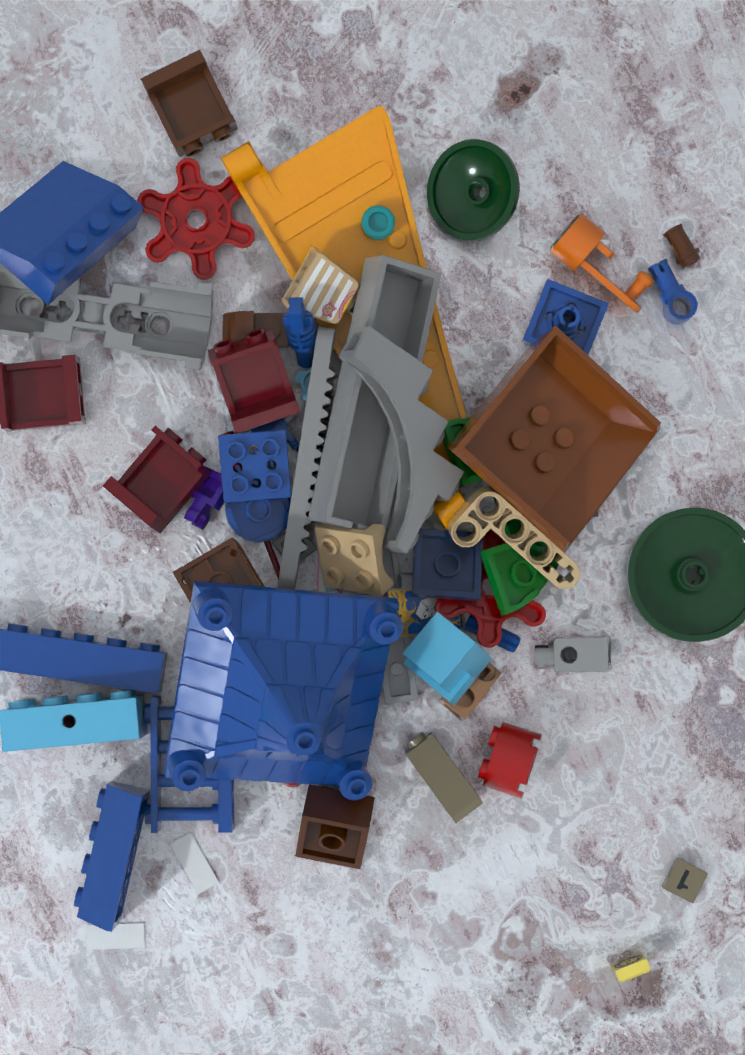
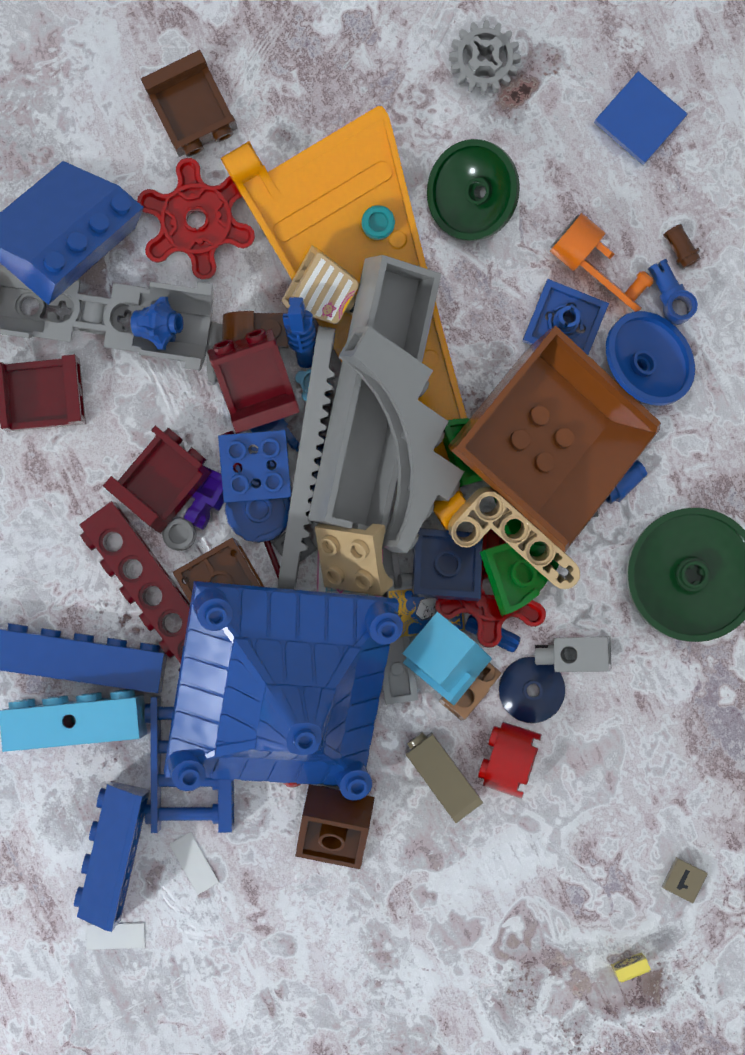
(112, 520): none -> dark red brick
(157, 323): none -> blue rock
(179, 534): none -> light grey tile
(215, 336): none -> light grey piece
(475, 46): none -> light grey gear
(514, 687): none -> dark blue dish
(628, 482): none -> blue cone
(640, 118): none -> blue tile
(650, 358): none -> blue dish

